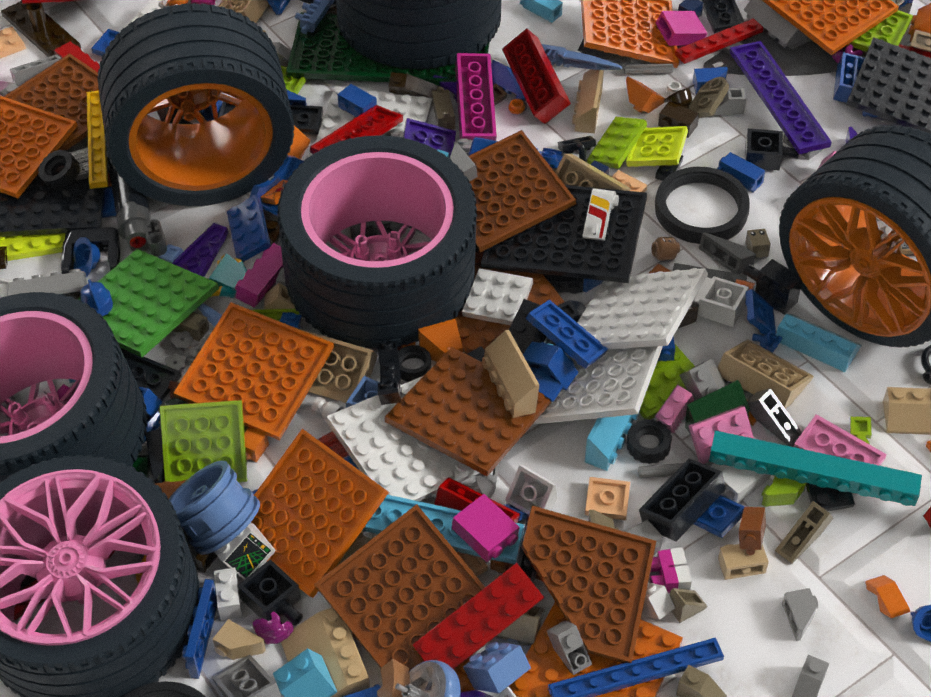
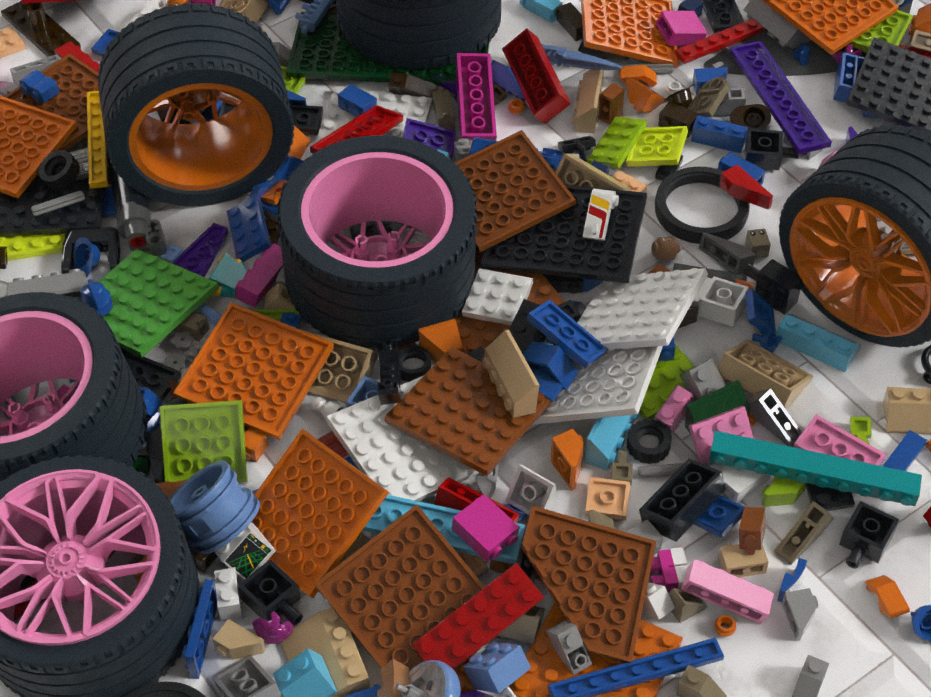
(39, 86): none -> blue brick
(57, 203): none -> light grey axle
(460, 158): light grey slope -> none
(567, 456): none -> orange slope
(570, 20): none -> dark brown brick
(611, 103): none -> dark orange brick
(622, 470): none -> dark tan plate
(638, 72): none -> orange slope
(719, 134): none -> blue brick
(727, 591): none -> bright pink brick
(727, 621): none -> orange plate
(744, 187): none -> red slope
(751, 116): none -> dark brown piece
(791, 581): none -> blue slope
(802, 53): none -> blue piece
(867, 534): none -> black brick
(906, 452): none -> blue tile

